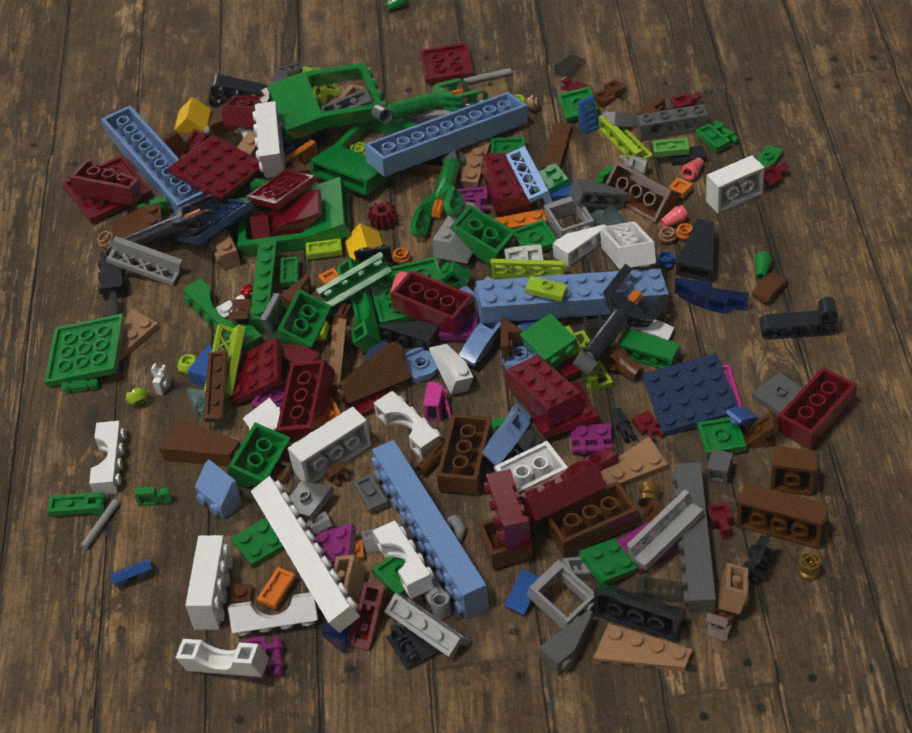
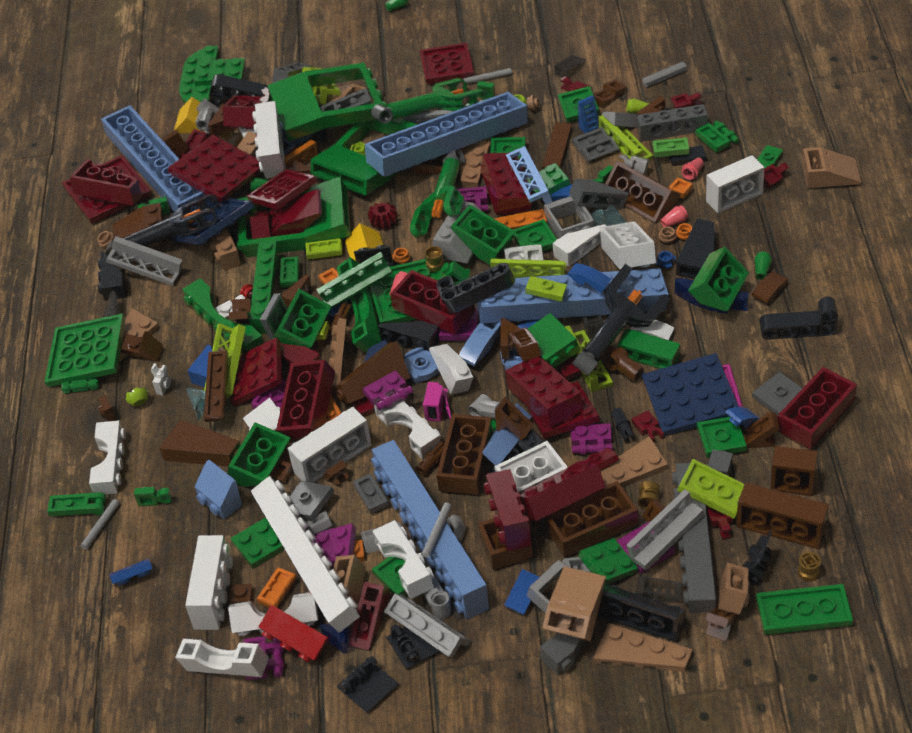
(105, 409): none -> reddish brown plate
(142, 347): none -> reddish brown slope
(185, 363): lime plate -> none
(200, 70): none -> green plate
(206, 113): none -> light grey piece
(293, 634): none -> red brick
(367, 684): none -> black hinge
(387, 390): none -> magenta plate
(434, 258): none -> pearl gold wheel
(436, 530): none -> light grey bar
(475, 288): none -> black beam
(483, 407): none -> light grey piece
(488, 87): none -> green plate
(509, 415): none -> reddish brown slope
(525, 344): none -> reddish brown slope
(574, 604): none -> medium nougat slope
(582, 273): none -> blue slope
(595, 144): none -> dark grey slope
(635, 105): none -> lime cone
(664, 74): none -> light grey axle
(712, 488): none -> lime tile
(719, 280): none -> green slope
(804, 609): none -> green plate
(828, 168): none -> medium nougat slope

